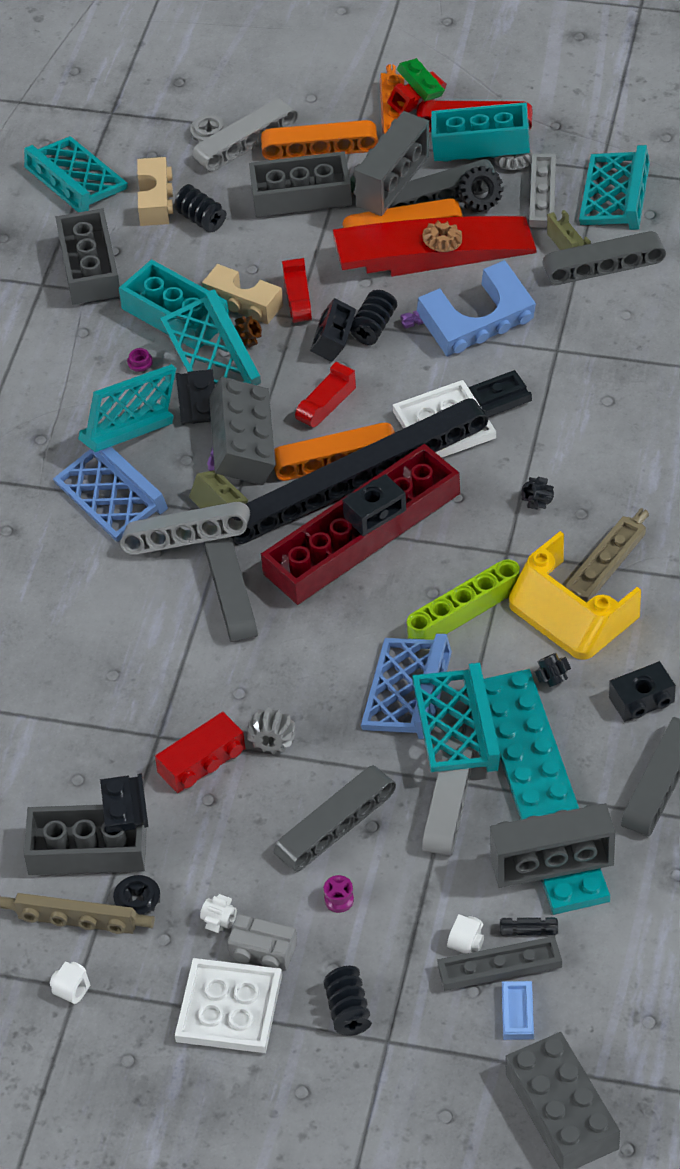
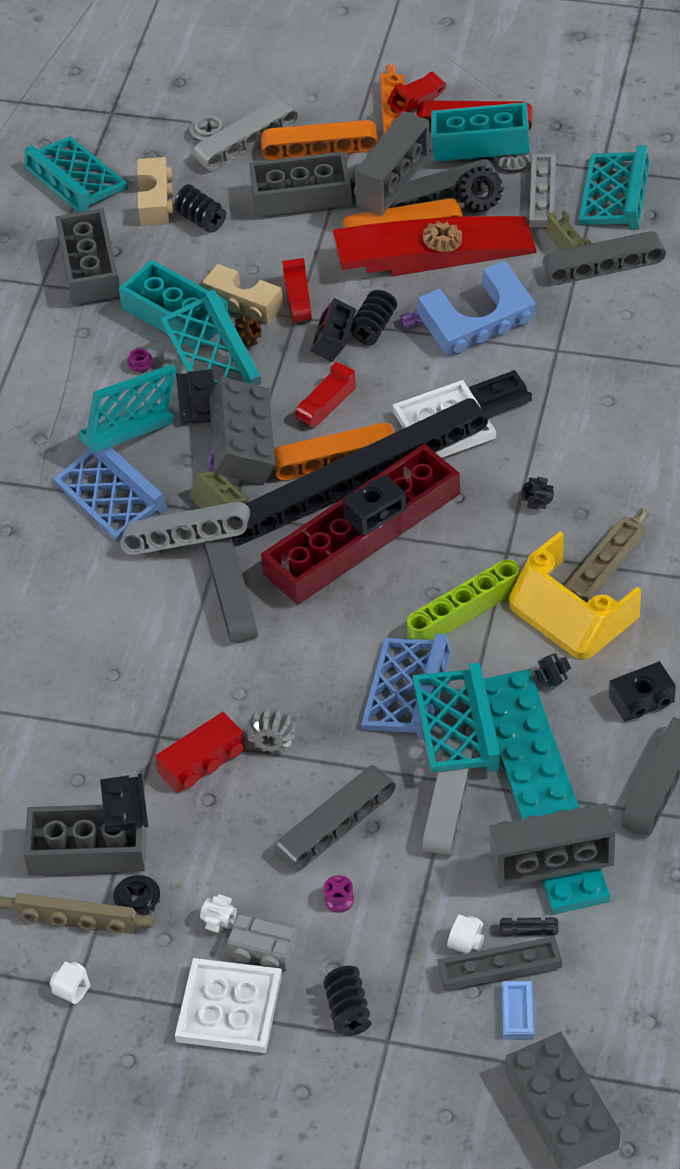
(420, 79): green plate -> none

